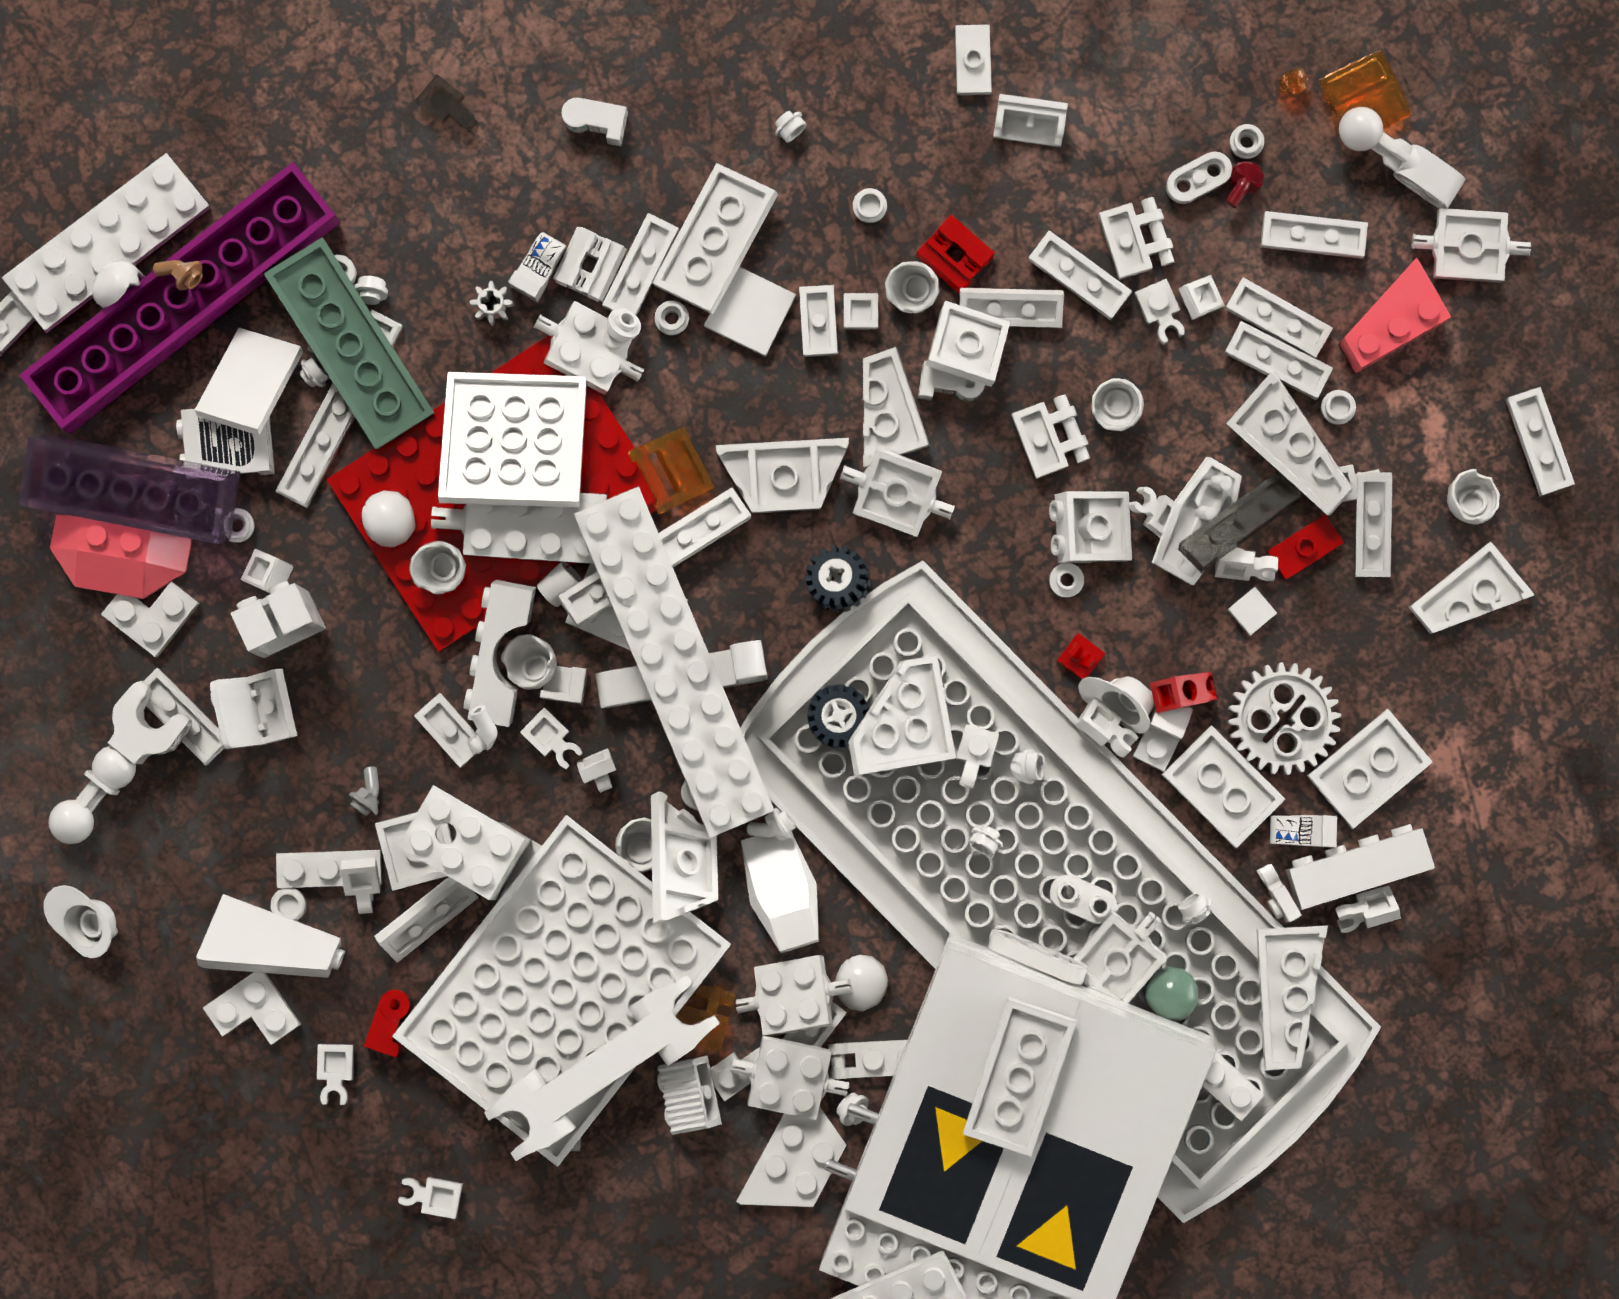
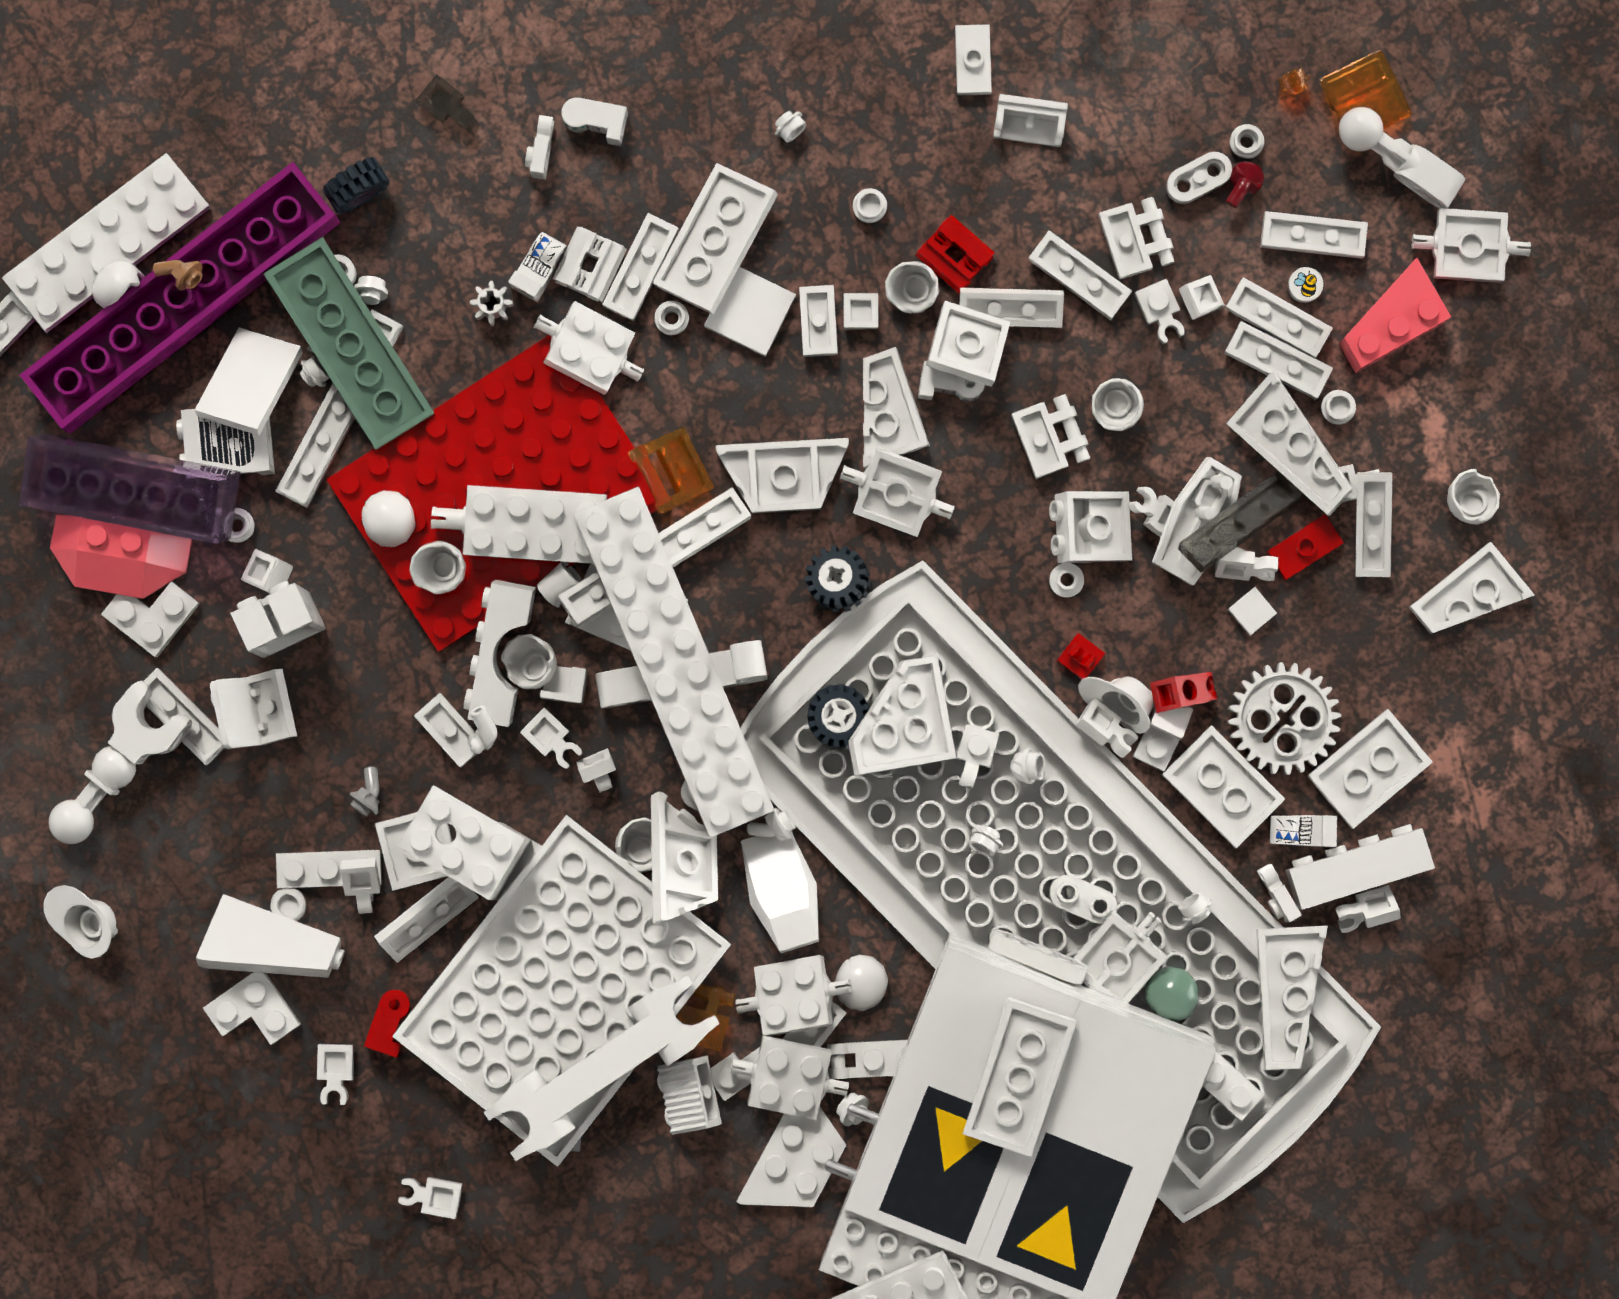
(356, 185): none -> black wheel
(512, 439): white plate -> none
(538, 156): none -> white plate
(623, 325): white plate -> none
(1305, 285): none -> white tile
(1540, 441): white plate -> none

